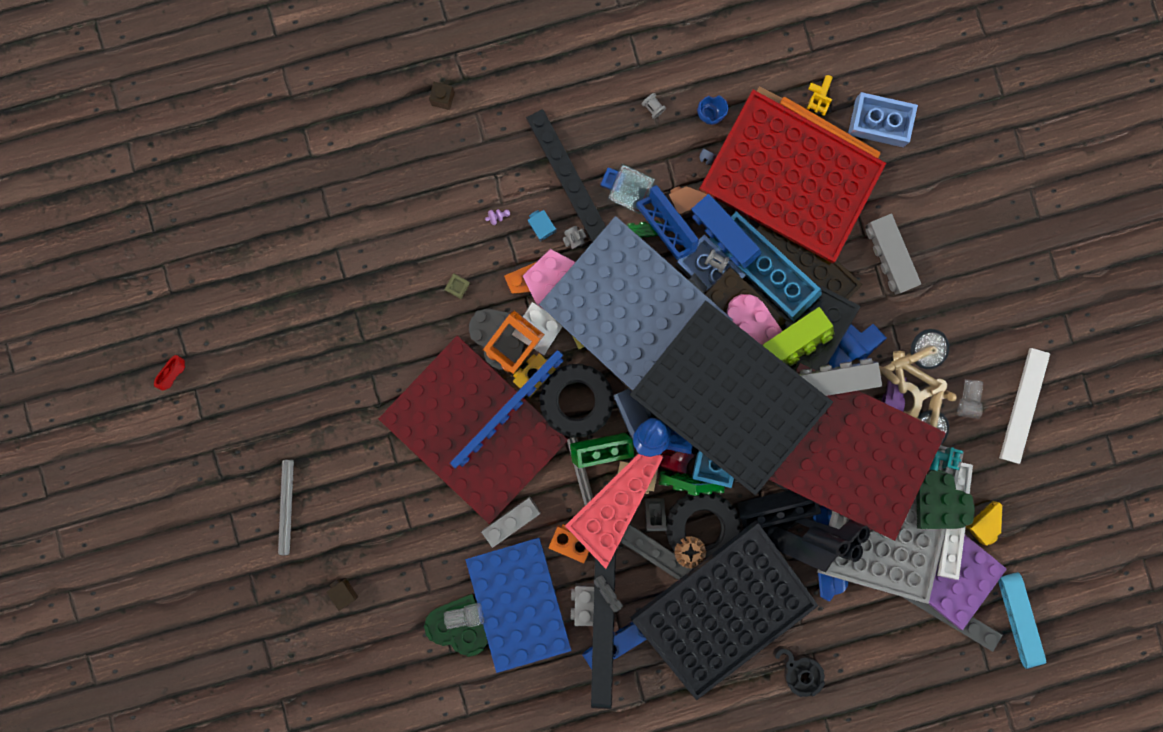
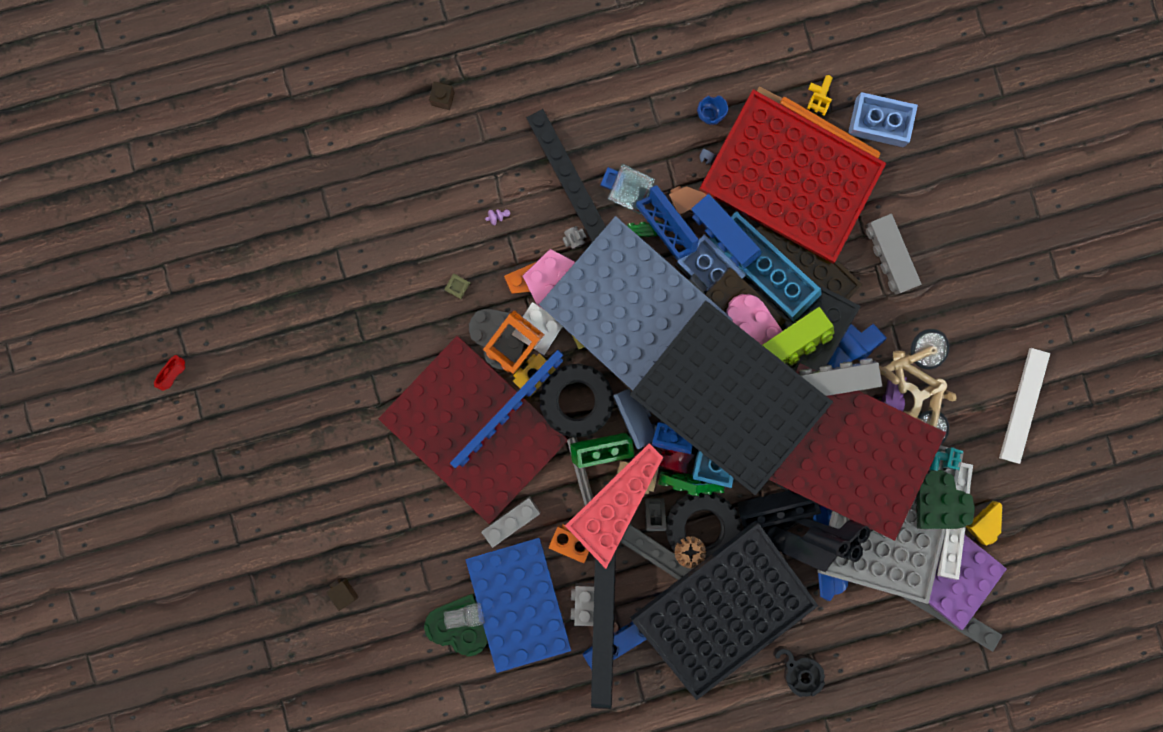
(285, 507): light grey axle -> none
(541, 225): dark azure brick -> none
(608, 593): dark grey axle -> none
(652, 437): blue piece -> none
(653, 105): light grey bush -> none
(720, 266): light grey bush -> none
(970, 404): clear piece -> none
(1022, 620): medium azure beam -> none

